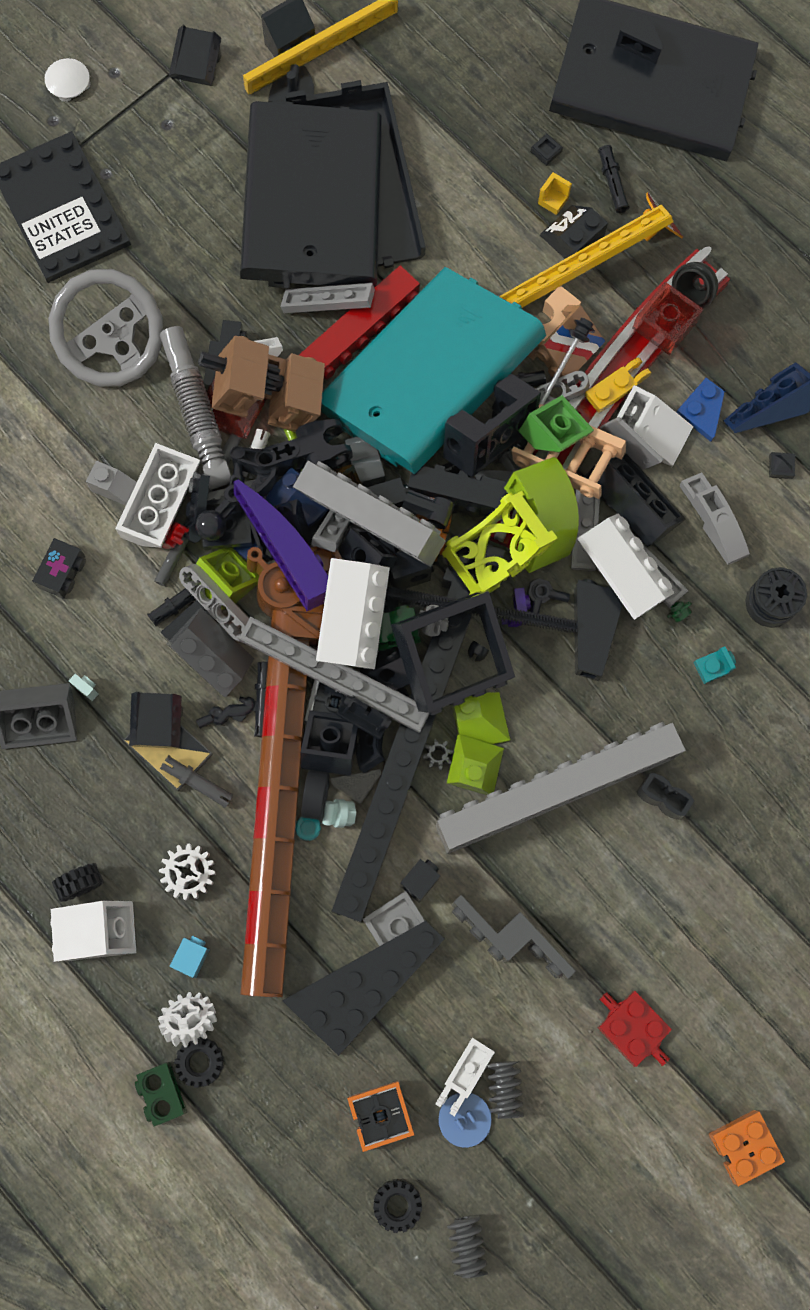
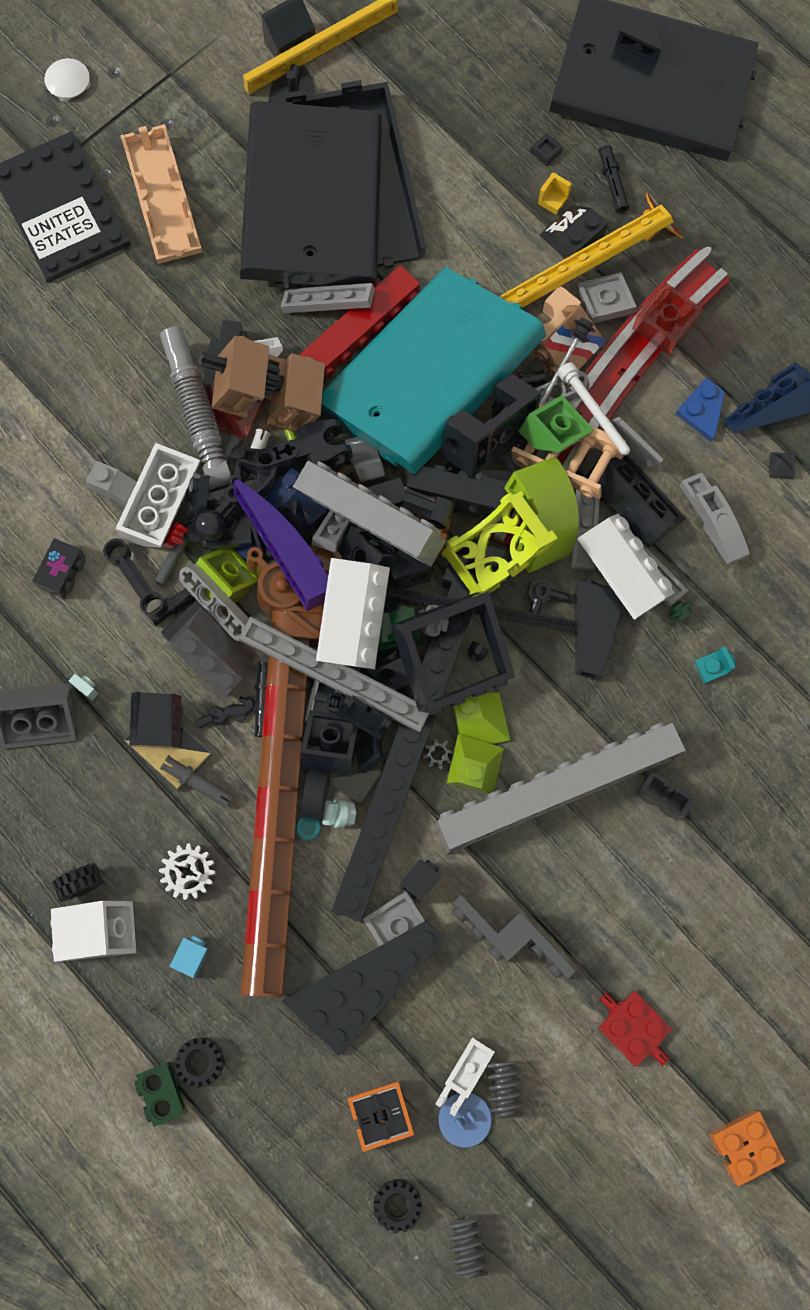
(75, 351): light grey piece -> none
(135, 578): none -> black piece
(161, 194): none -> light nougat piece
(189, 1018): white gear -> none
(195, 56): black slope -> none
(520, 602): dark purple bracket -> none
(570, 374): none -> white piece
(606, 298): none -> light grey plate
(615, 386): yellow hinge -> none
(656, 423): white slope -> none
(687, 282): pearl dark grey piece -> none
(763, 599): black wheel -> none

